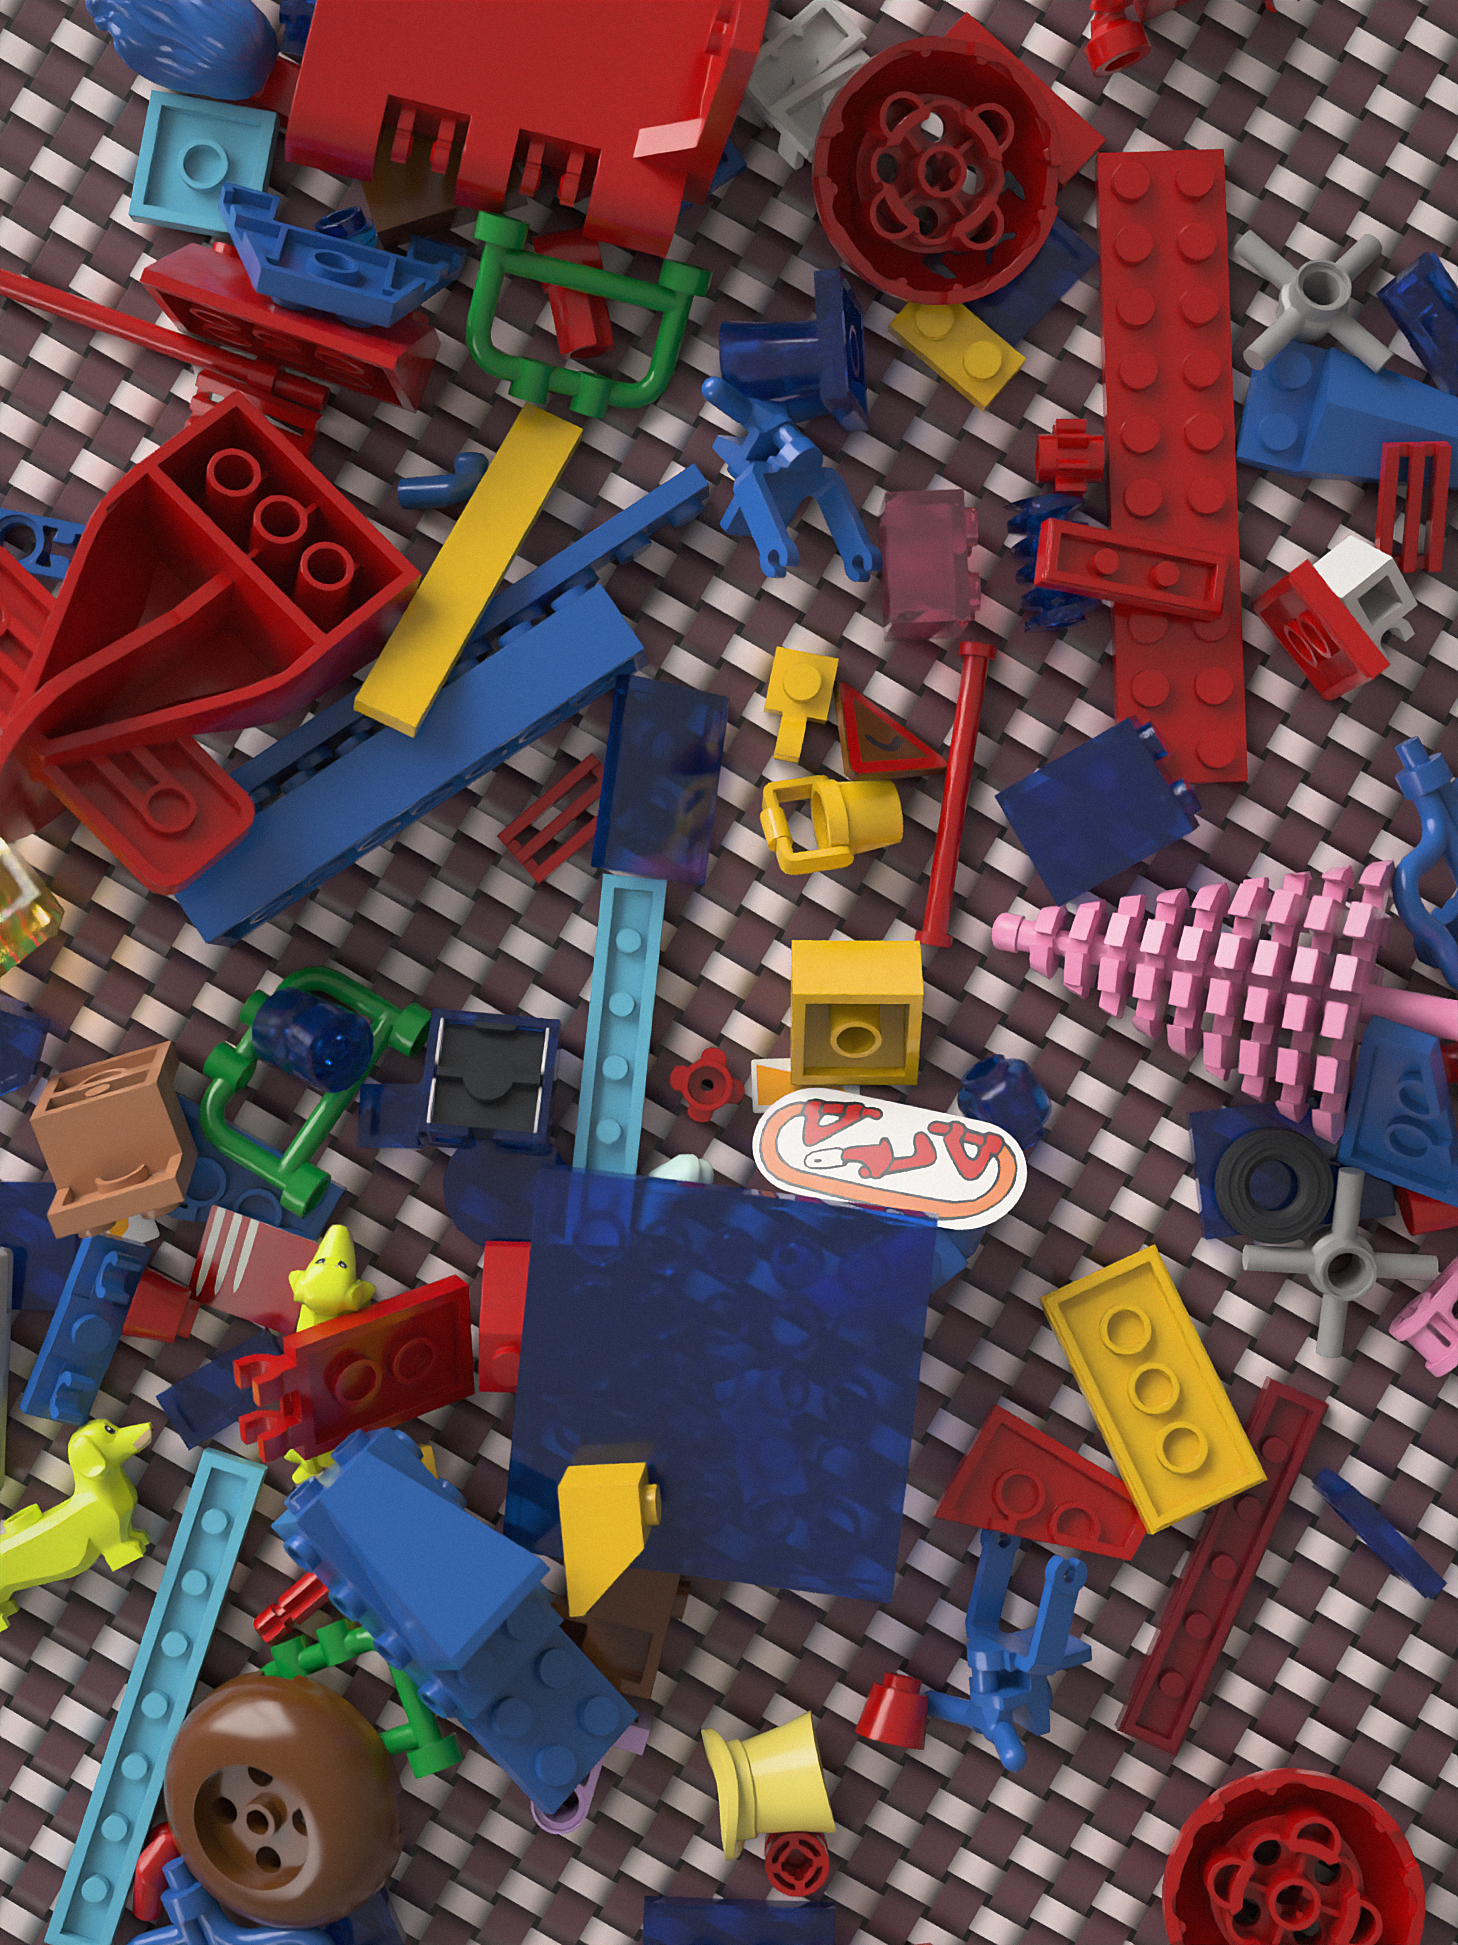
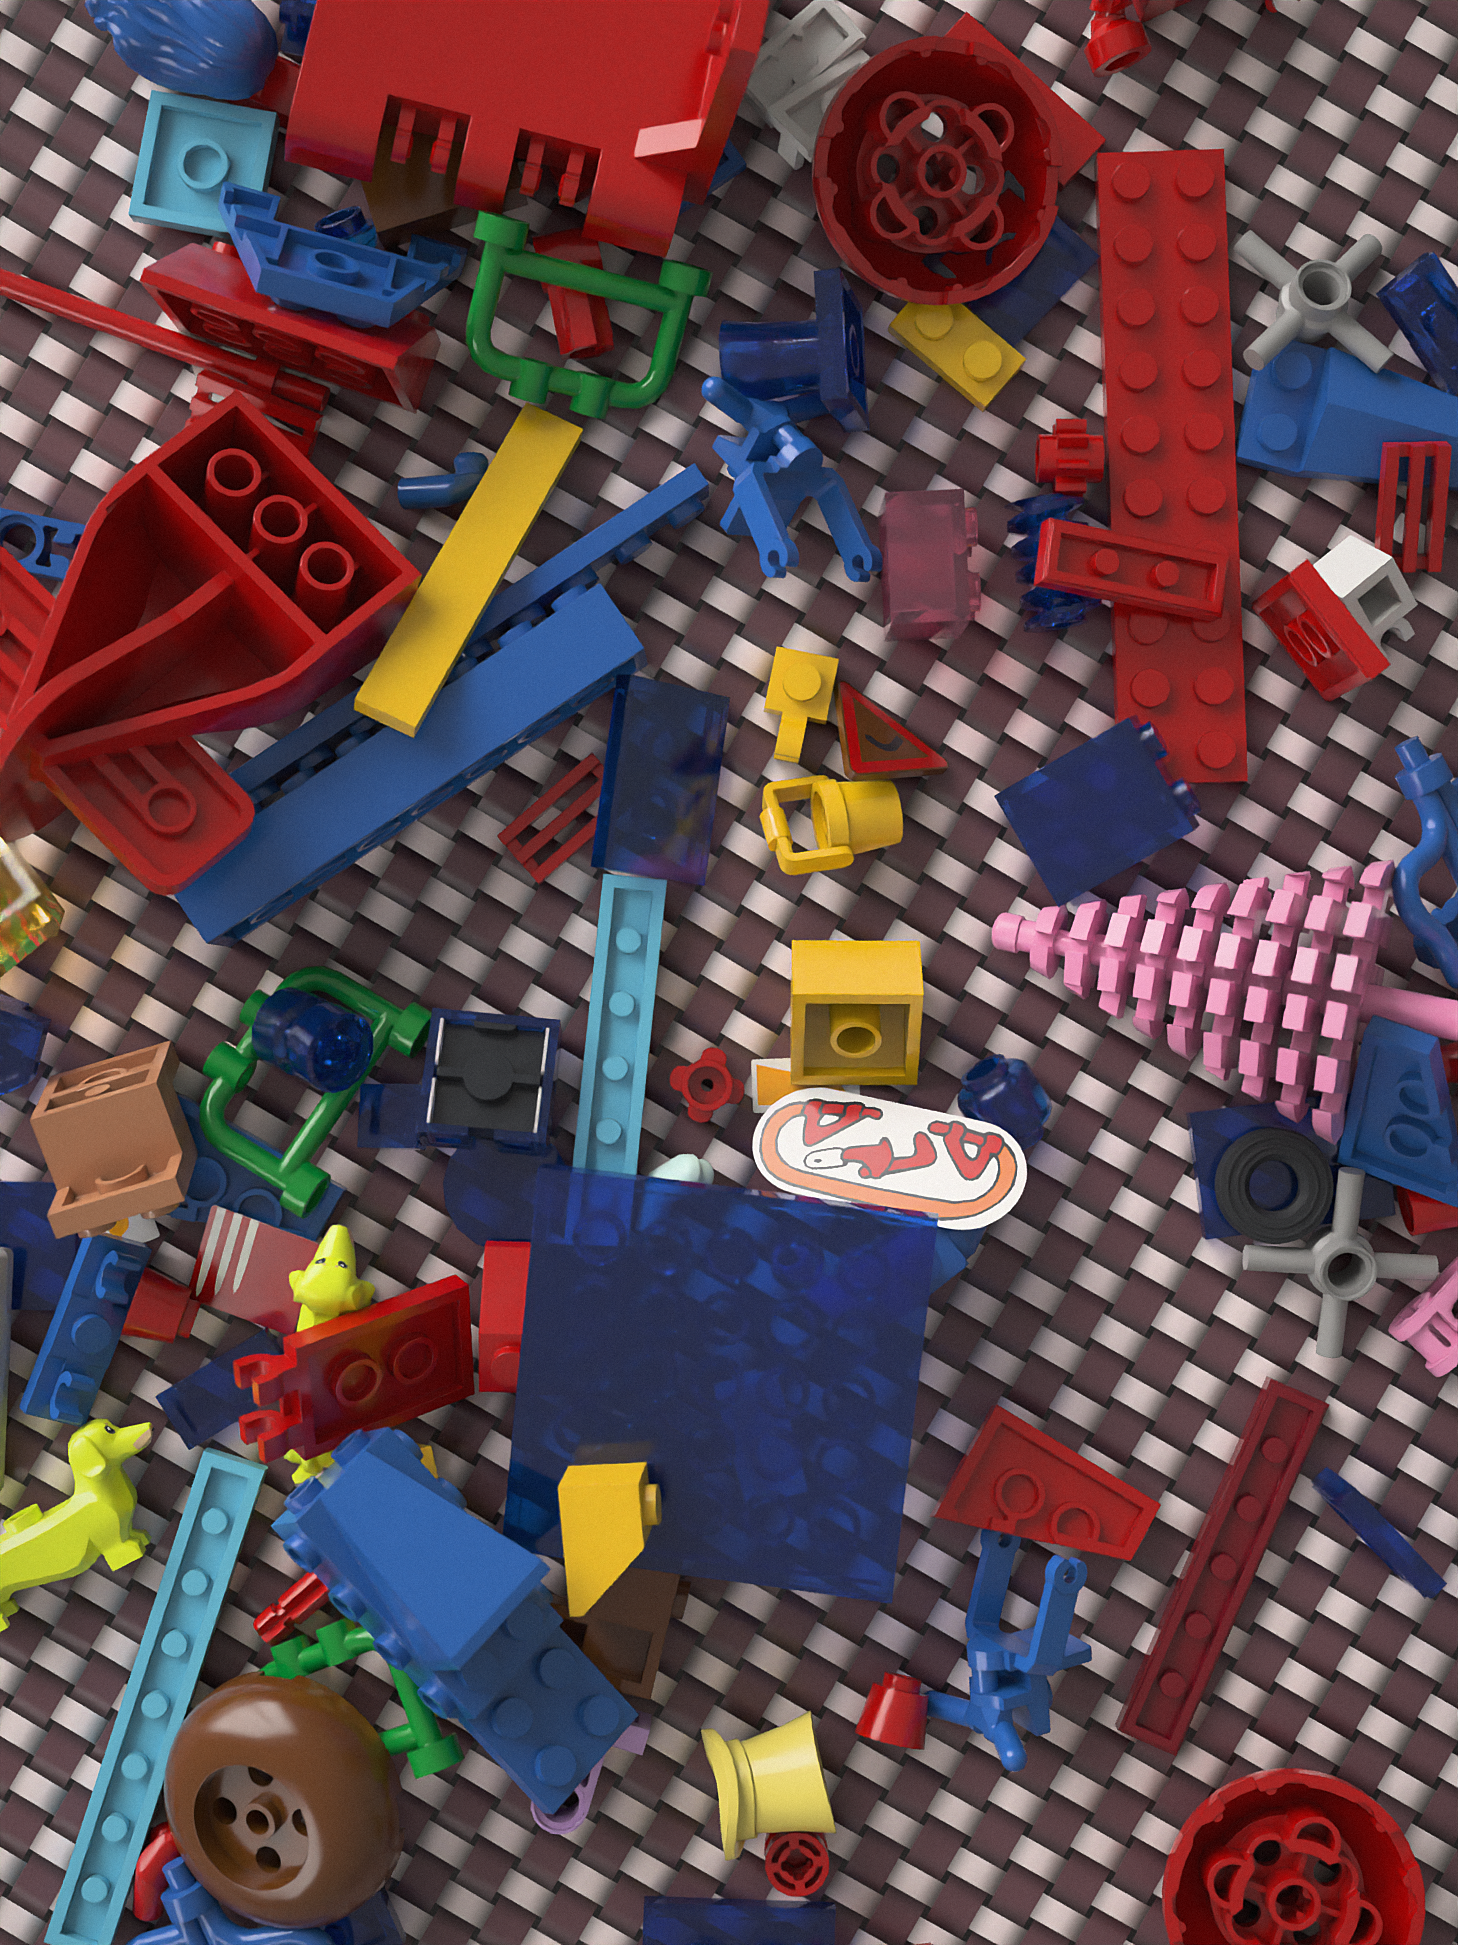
(955, 794): red bar -> none
(1152, 1389): yellow tile -> none

